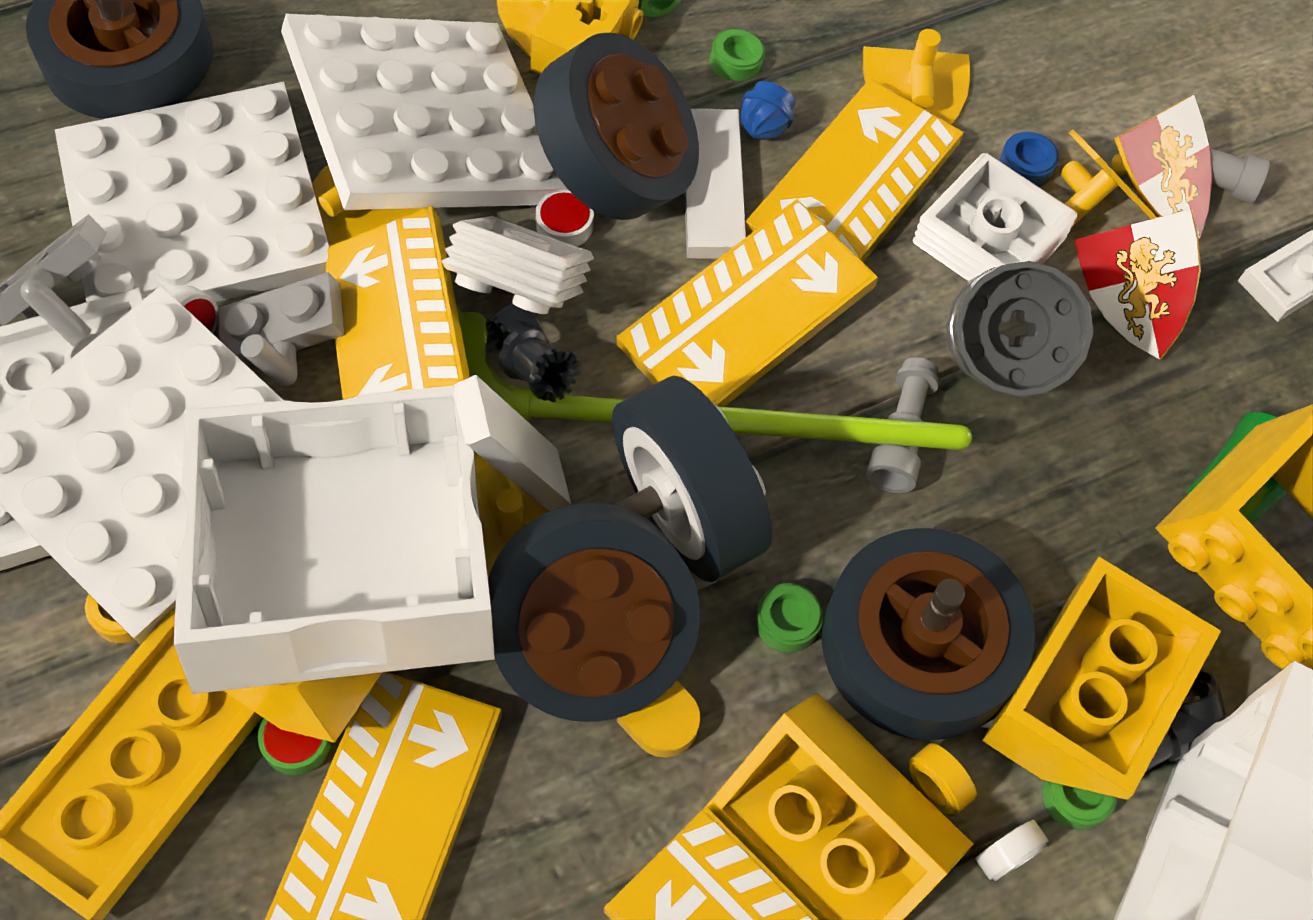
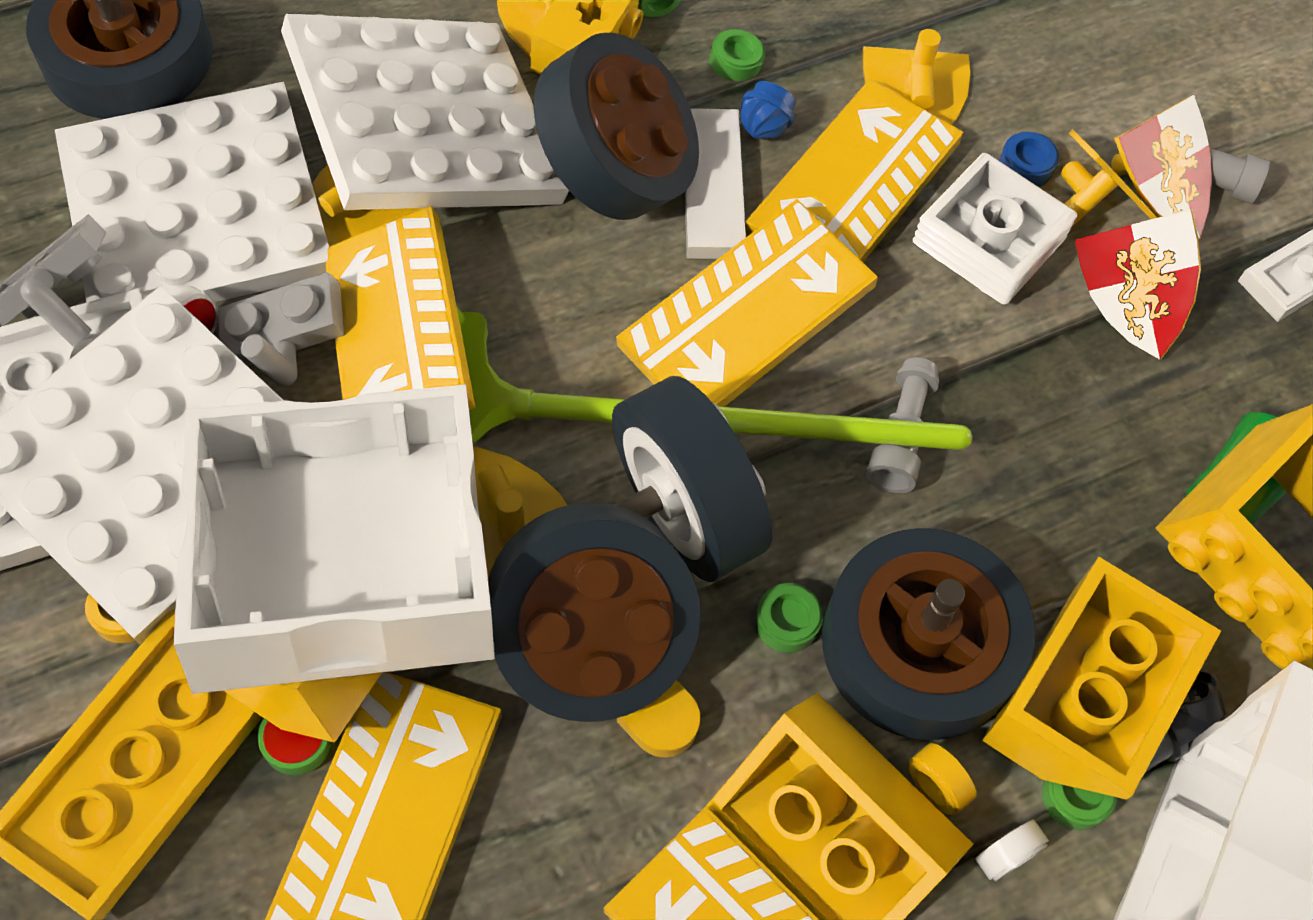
(510, 443): white tile -> none
(518, 260): white brick -> none
(529, 356): black connector -> none
(564, 218): red tile -> none
(1055, 337): dark grey wheel -> none

